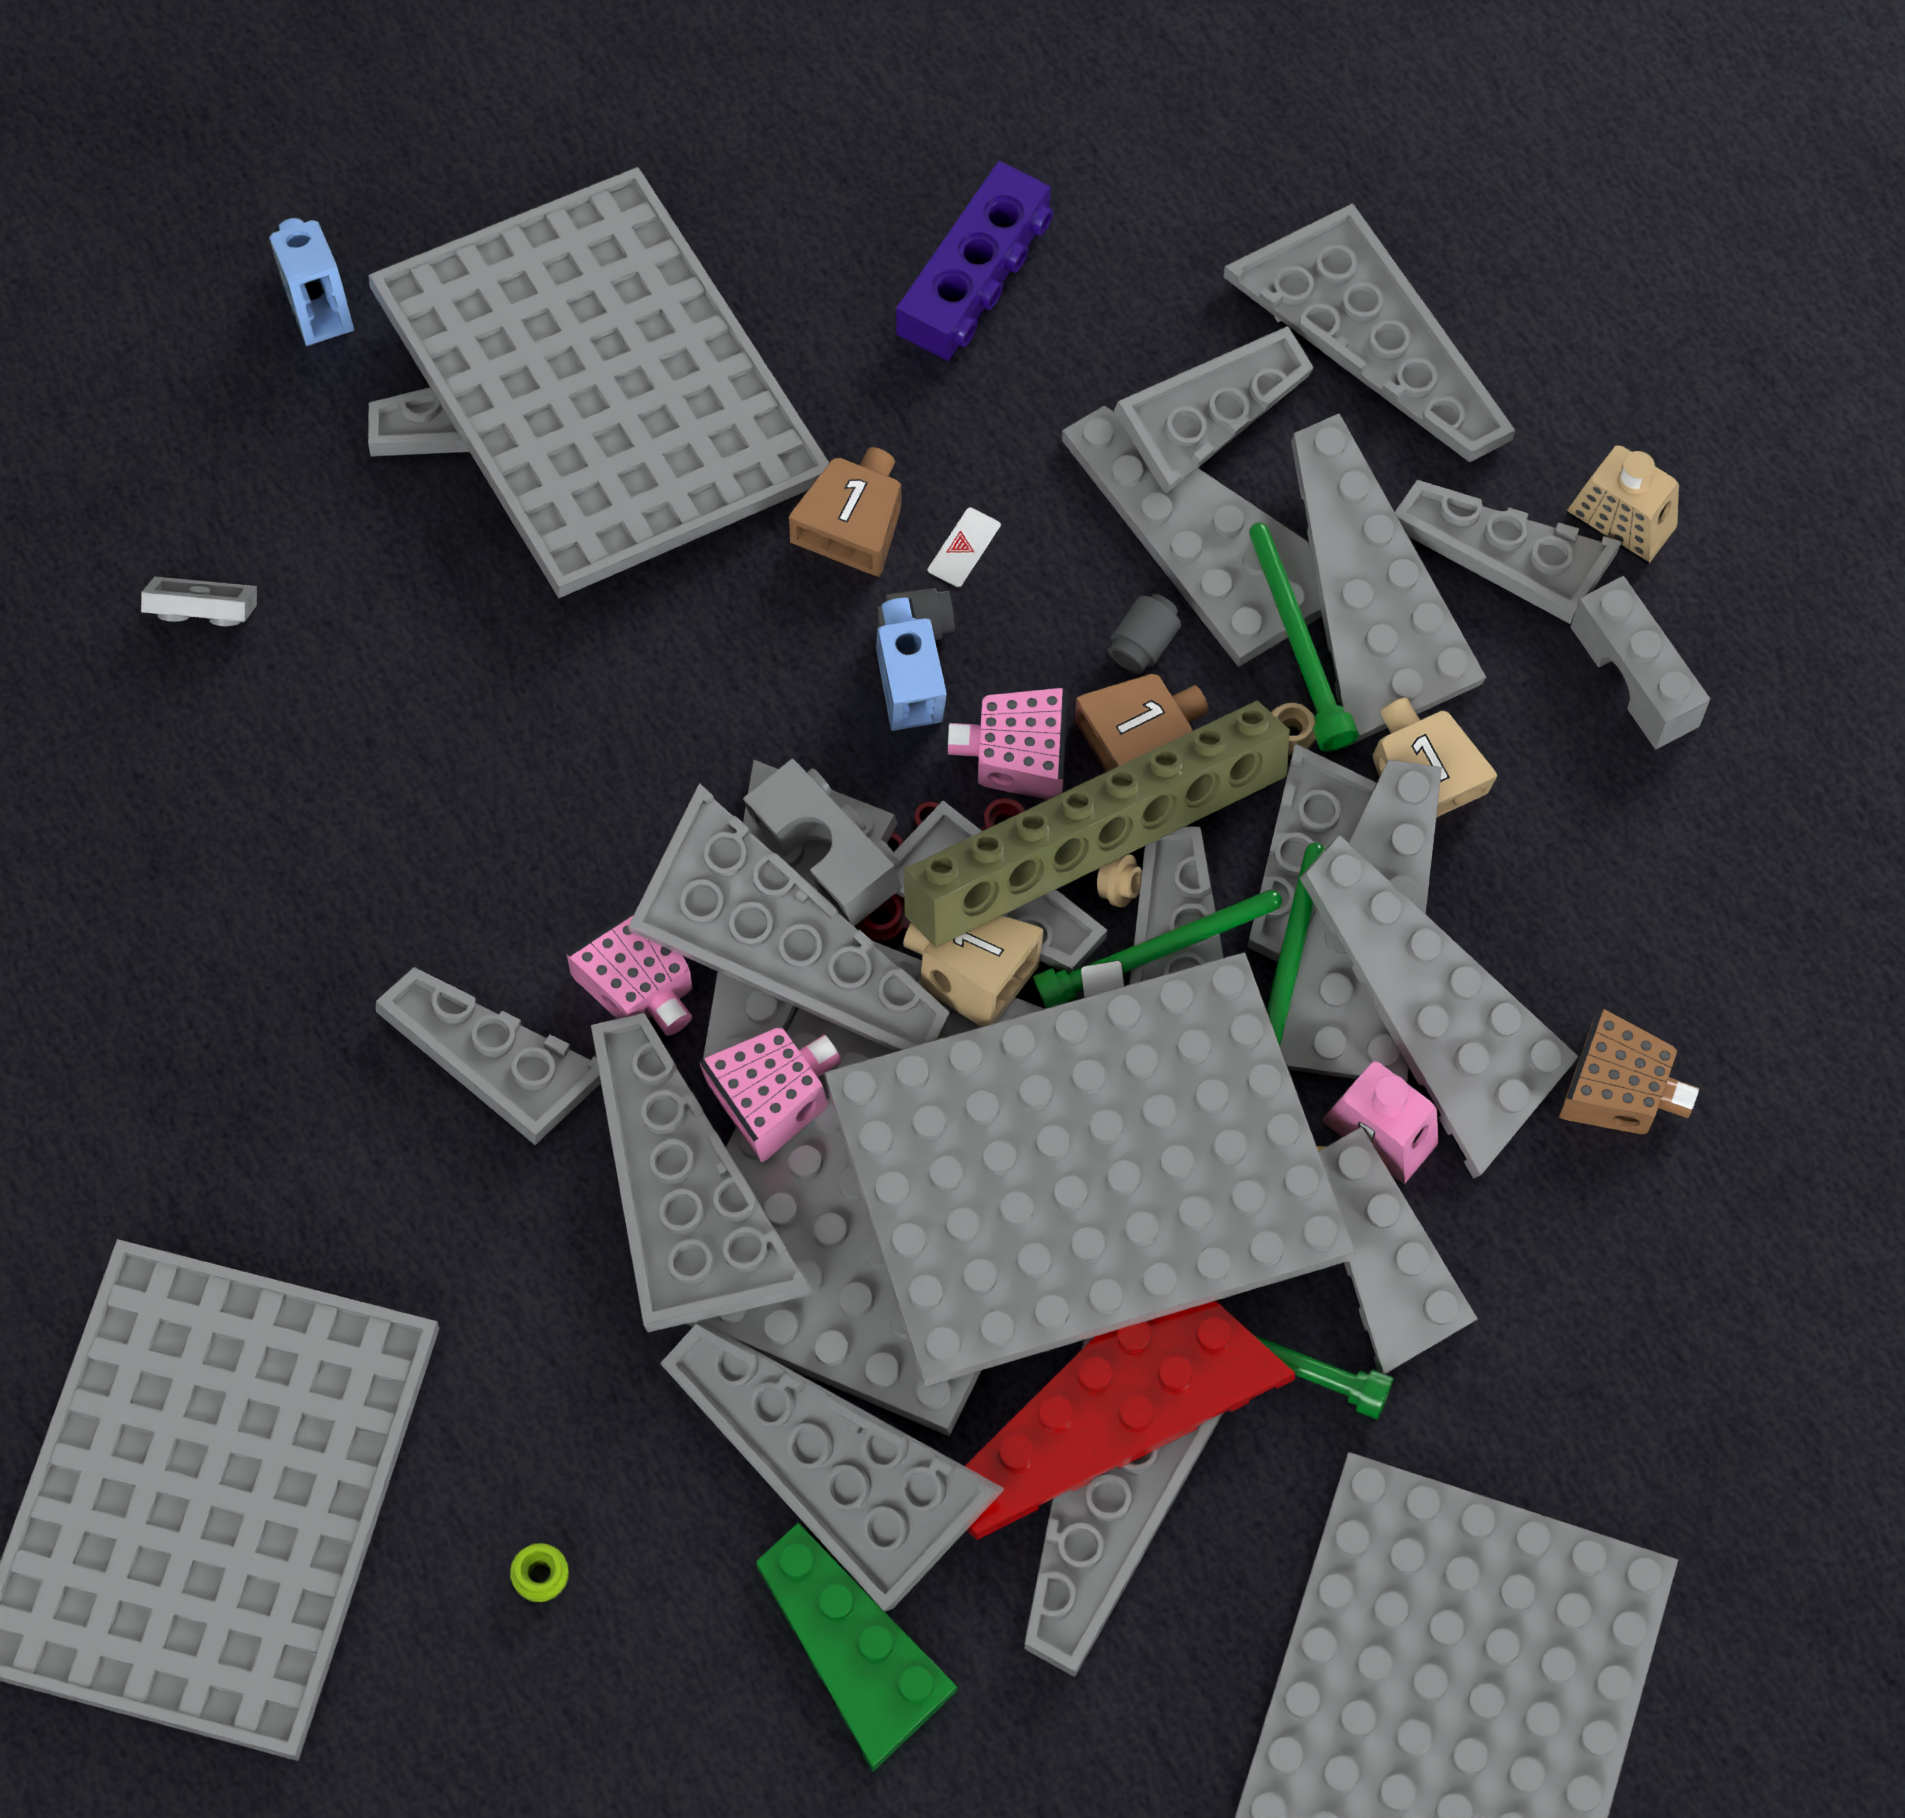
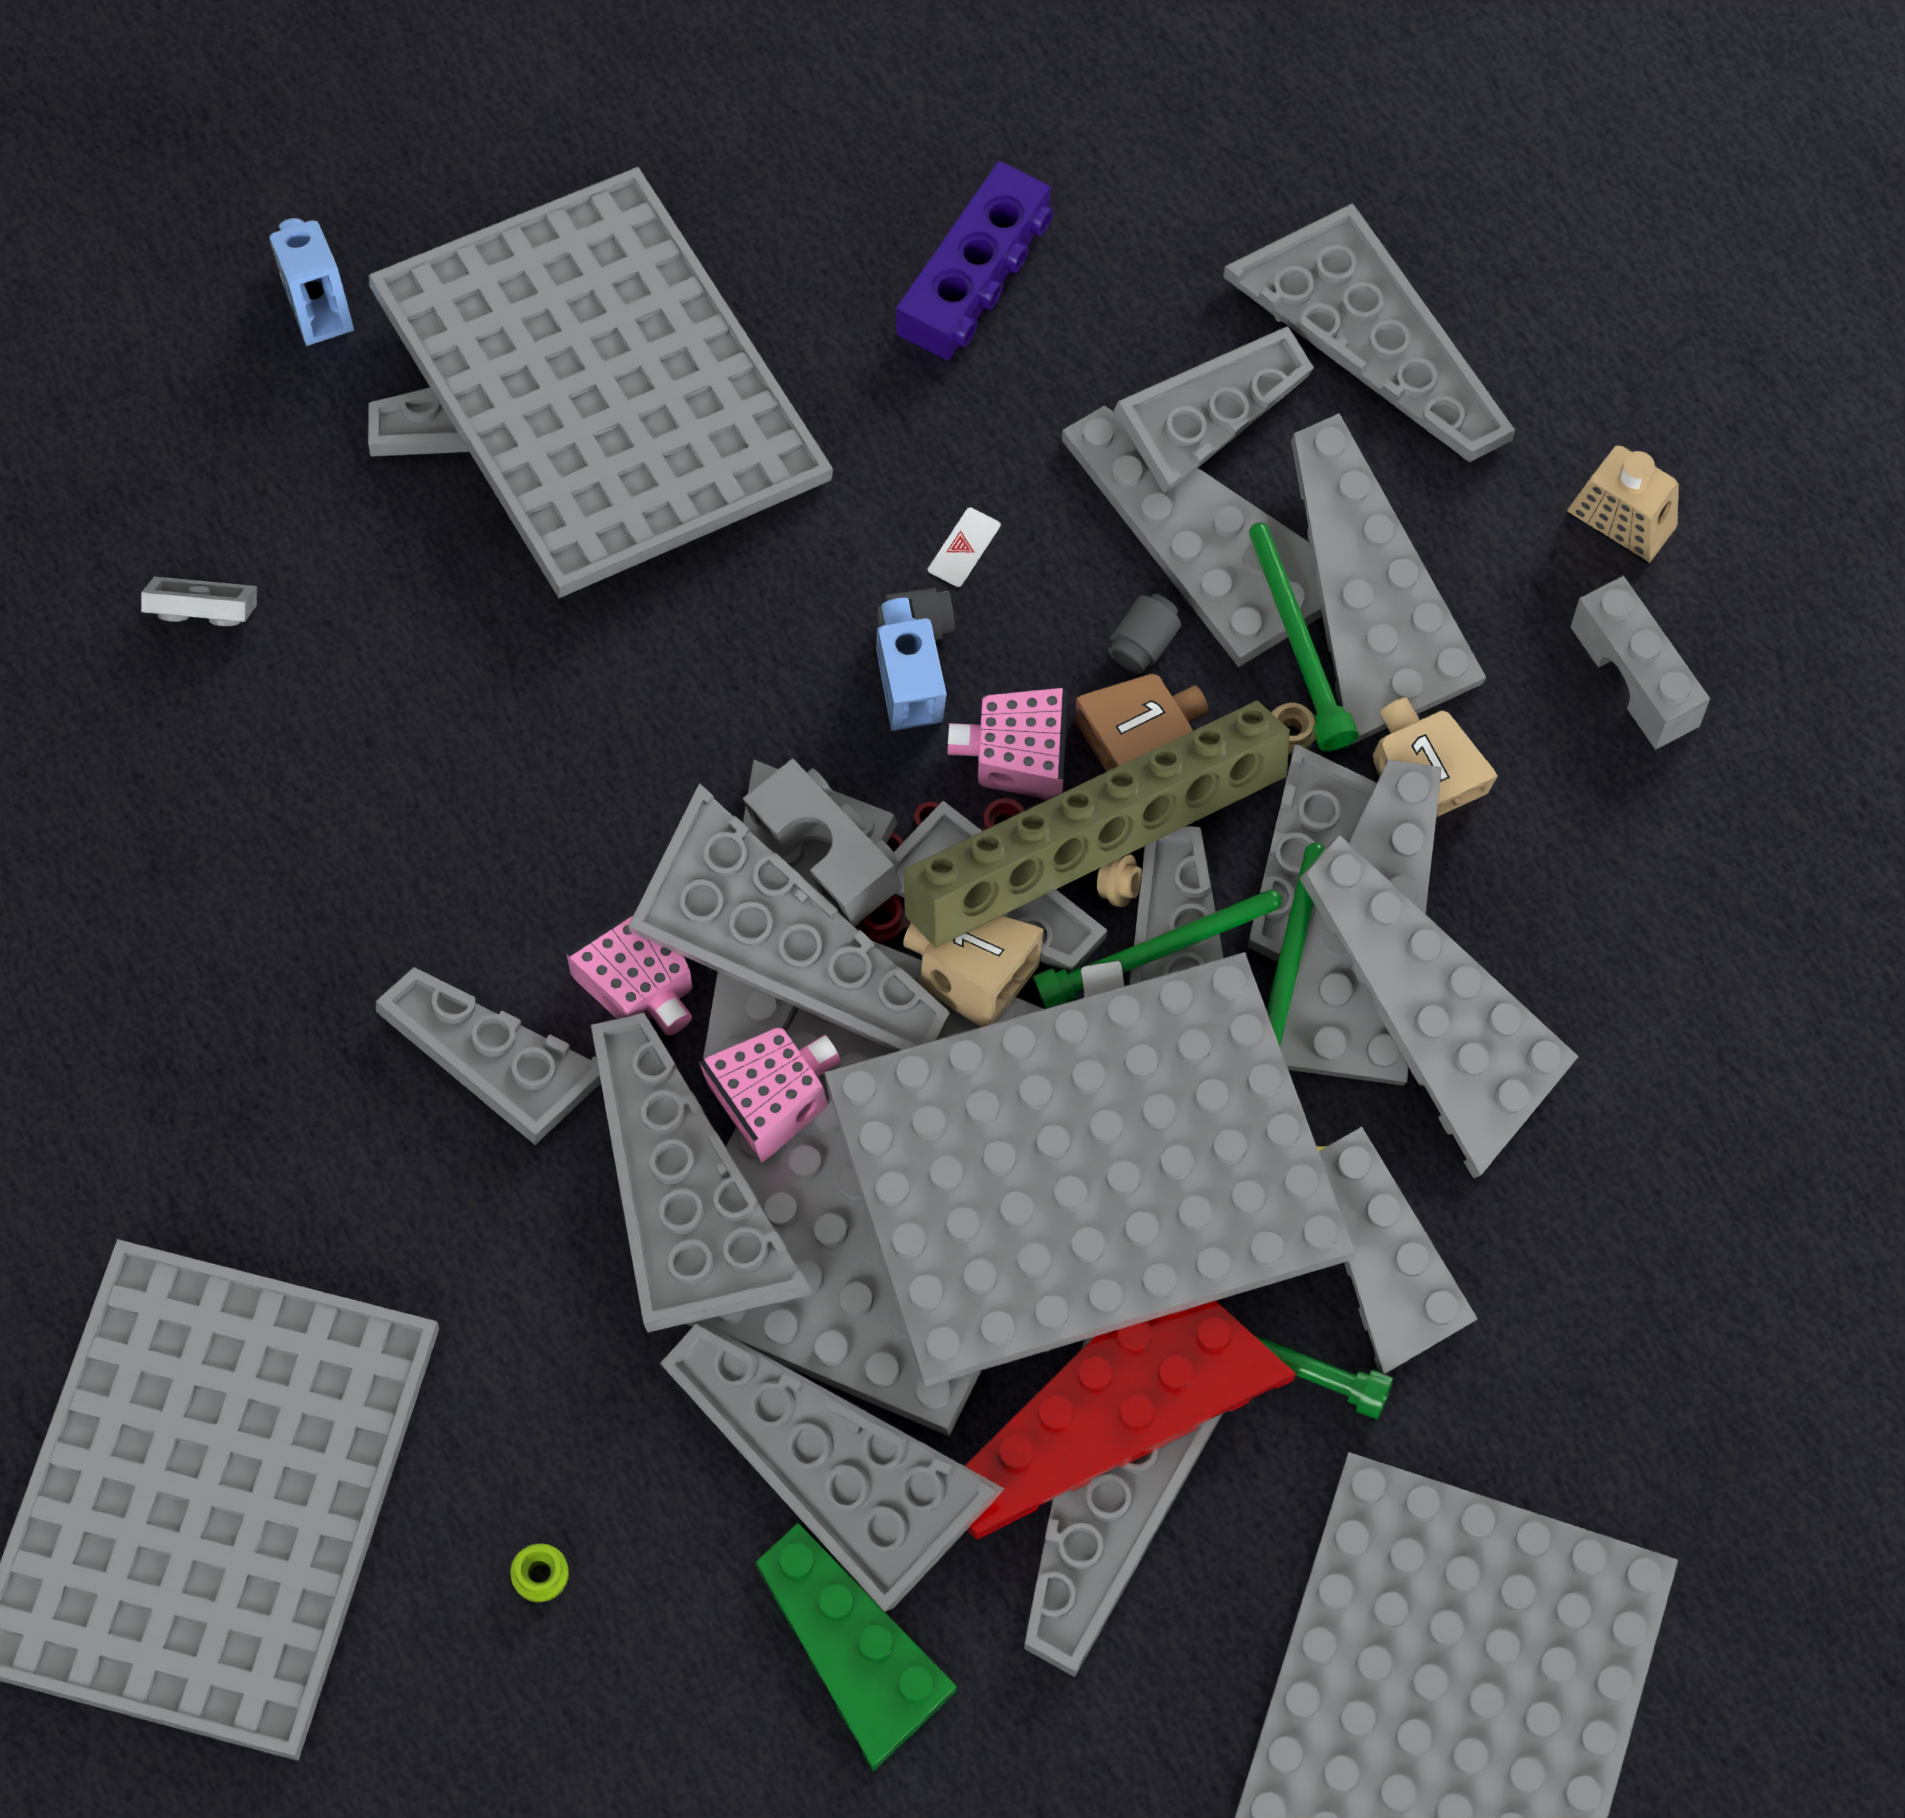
(850, 512): medium nougat torso -> none
(1391, 1117): bright pink torso -> none
(1520, 555): light grey wing -> none
(1624, 1078): medium nougat torso -> none

